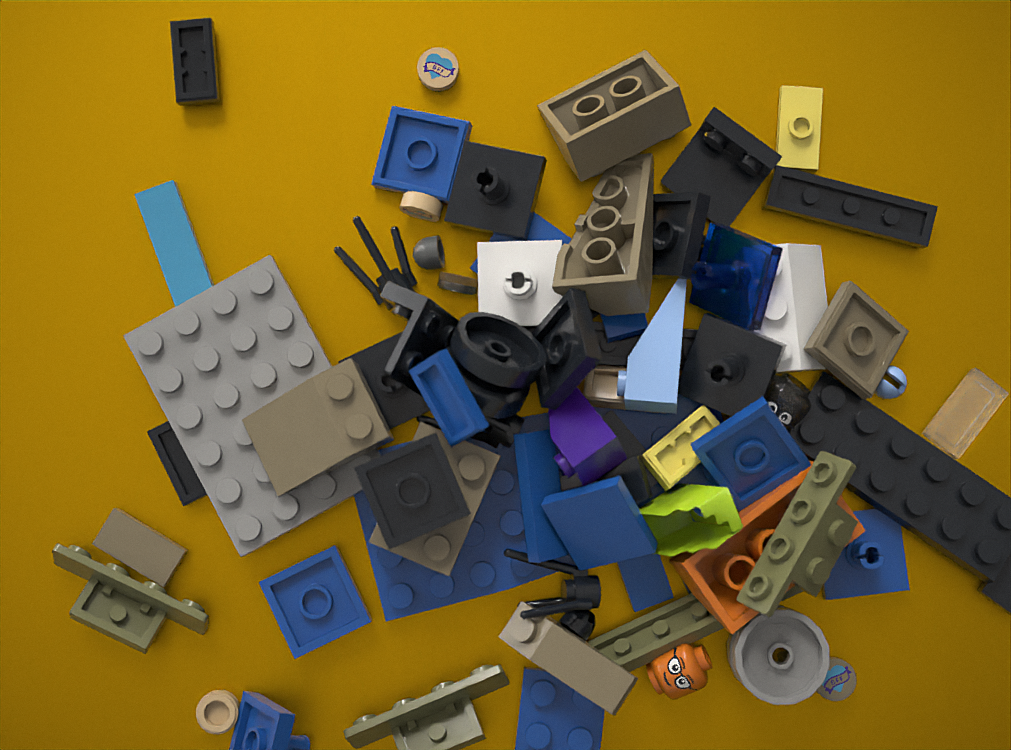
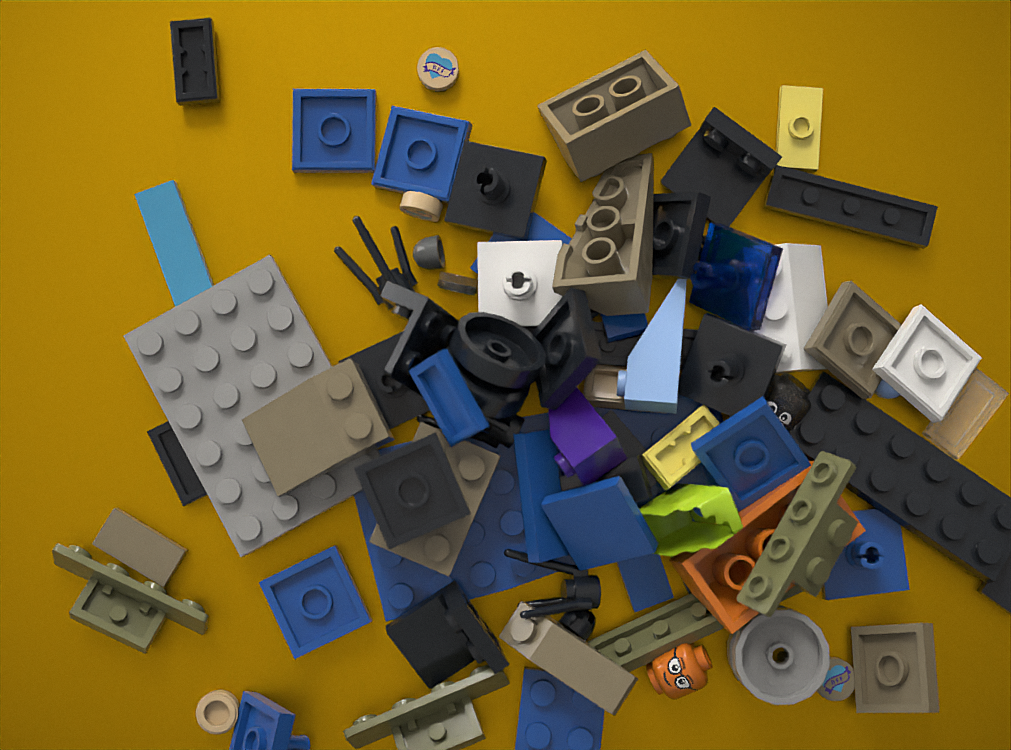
(334, 131): none -> blue tile
(445, 636): none -> black bracket
(895, 668): none -> dark tan tile
(927, 363): none -> white tile

